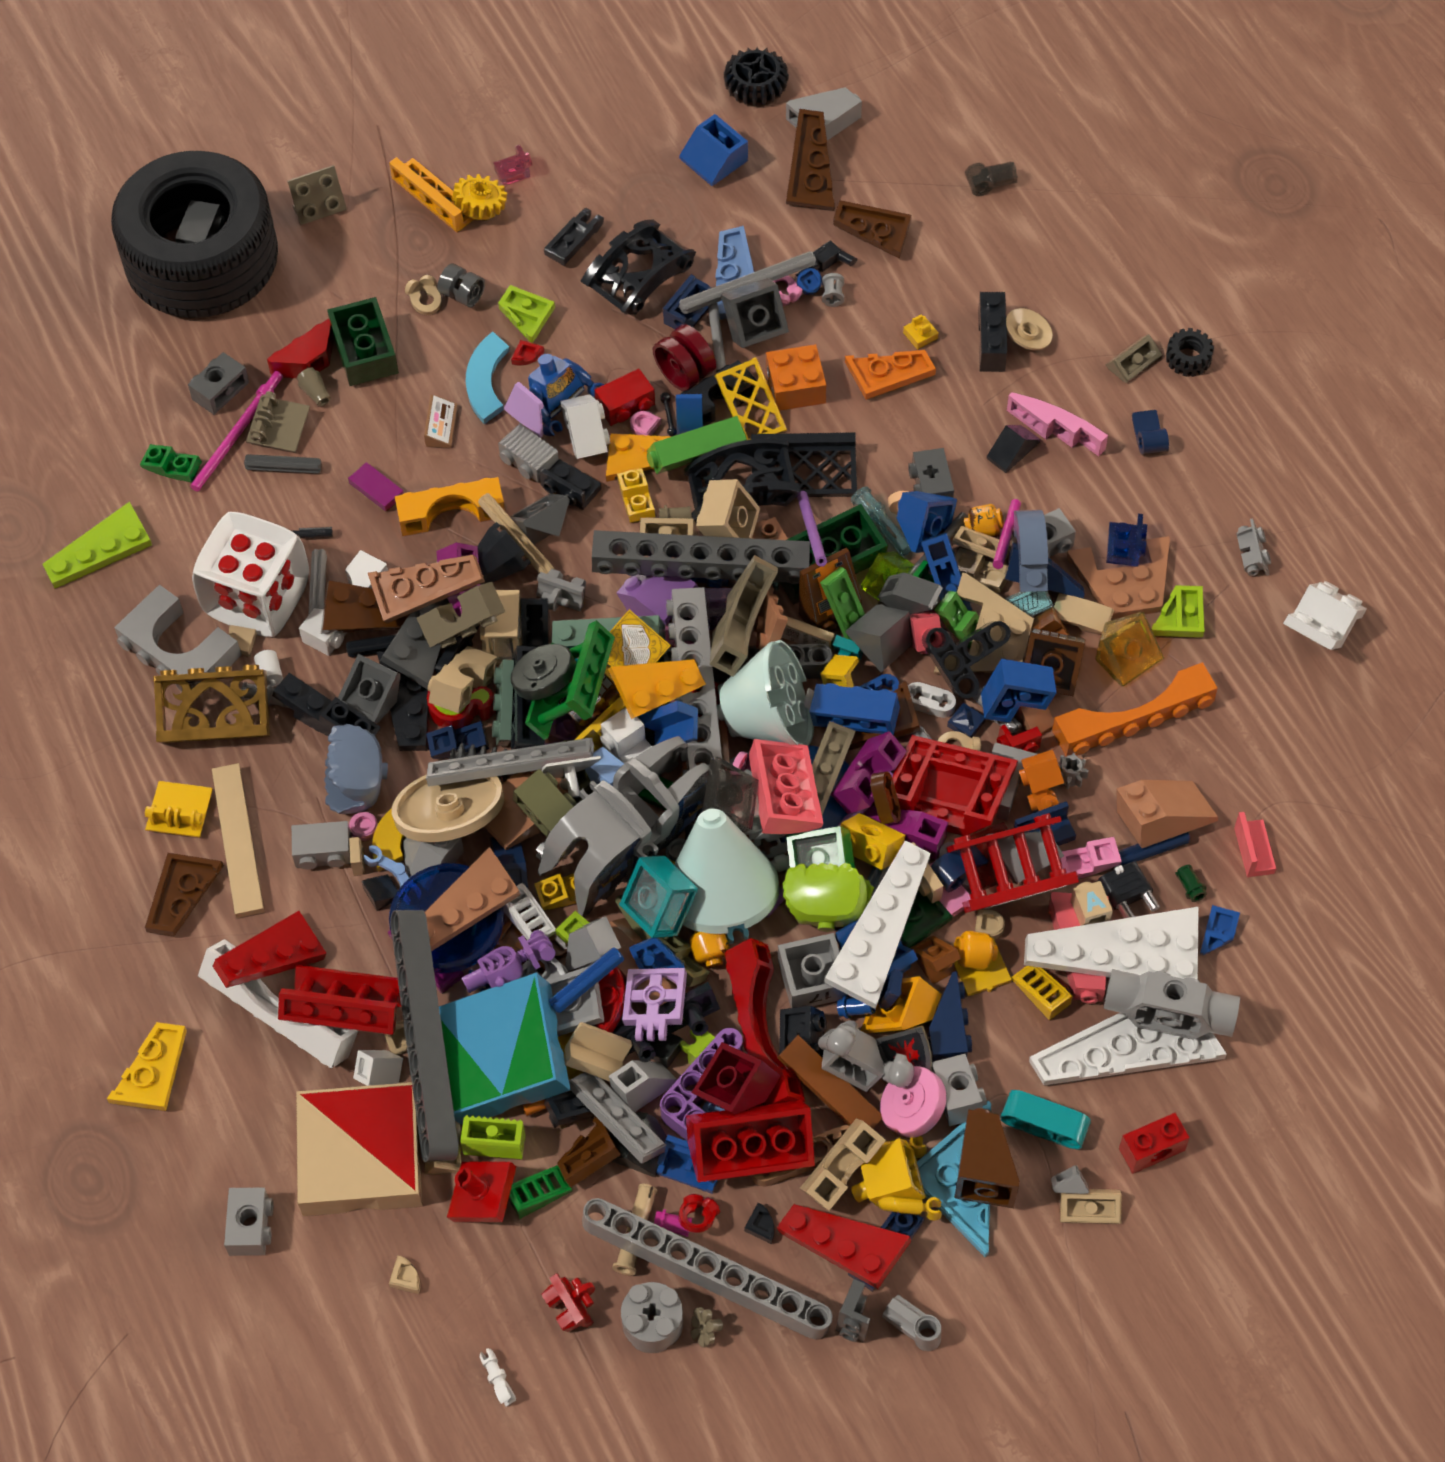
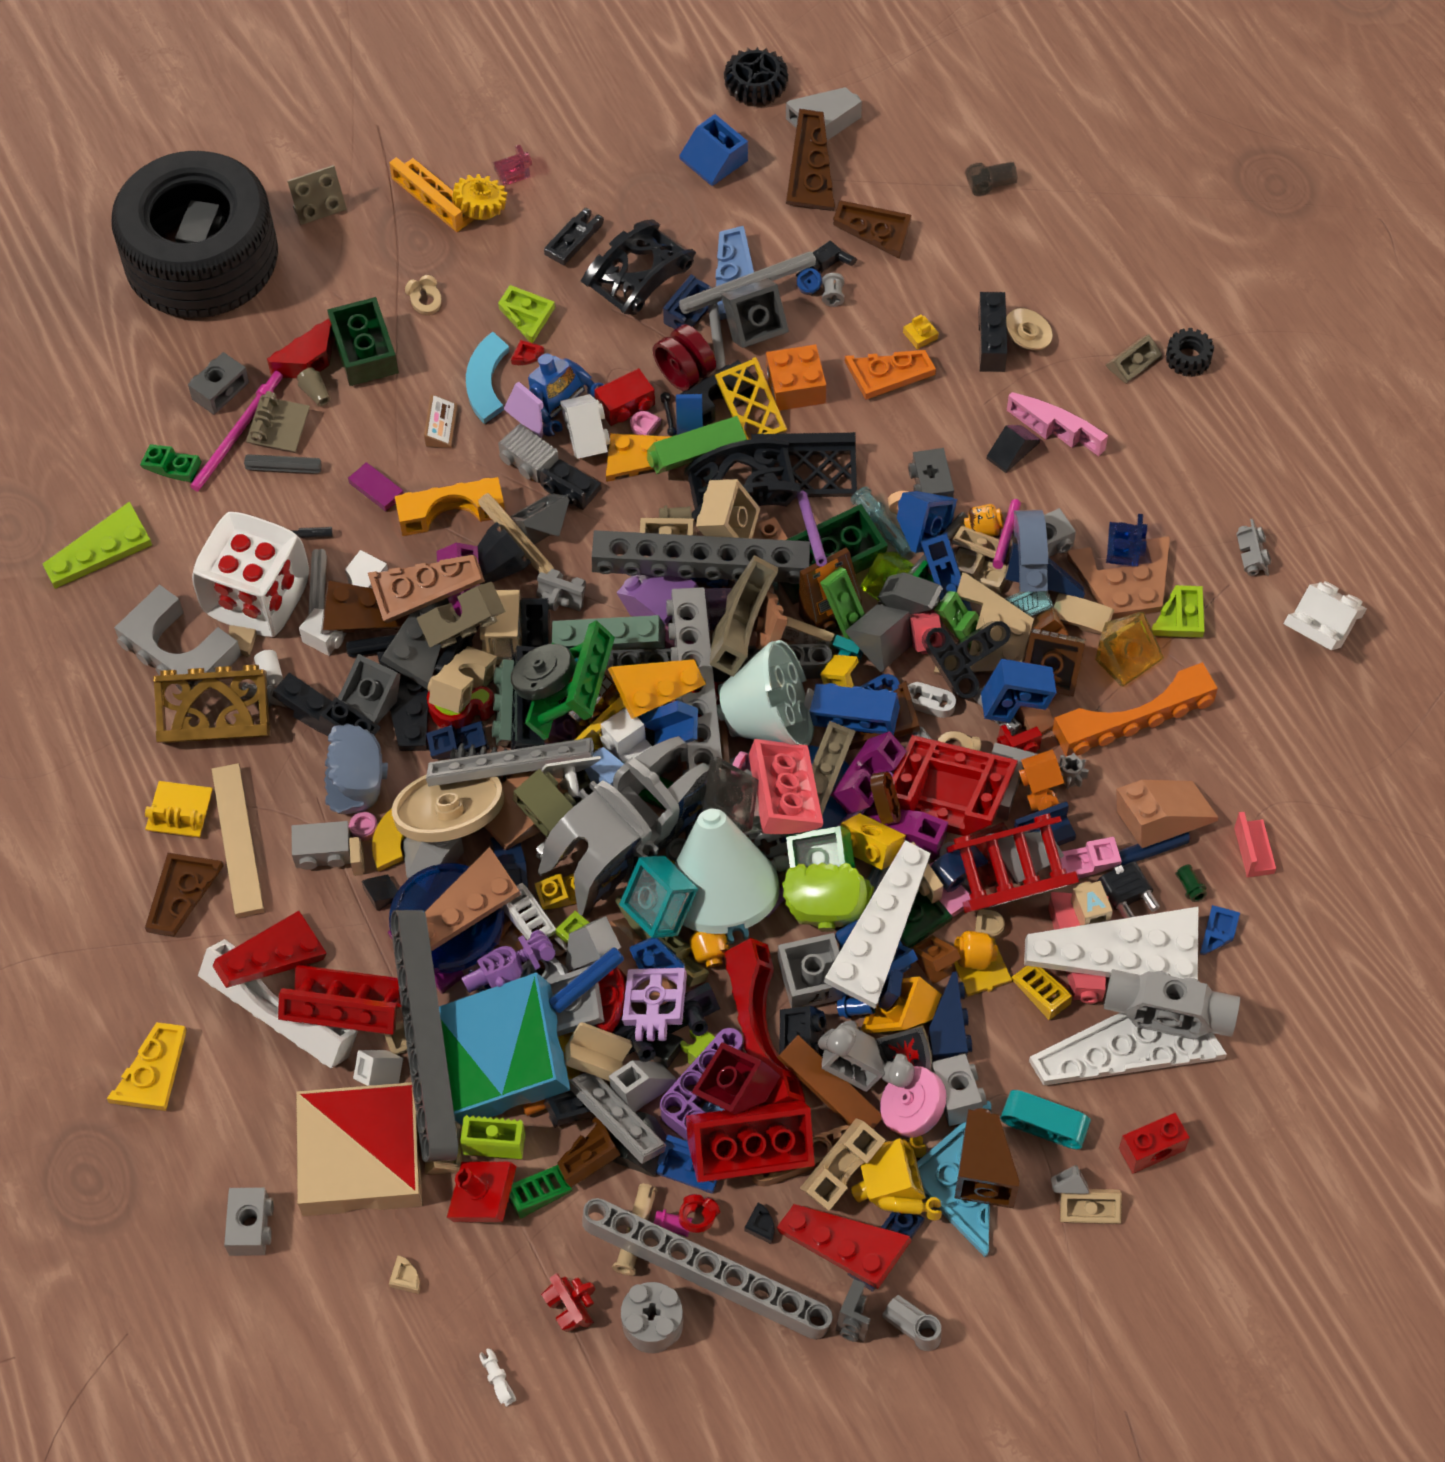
(395, 868): light blue piece -> none
(462, 286): dark grey wheel -> none
(635, 642): tile -> none
(636, 495): yellow slope -> none
(704, 1326): dark tan plant -> none
(793, 290): bright pink piece -> none
(966, 720): dark blue tile -> none
(1148, 432): dark blue panel -> none

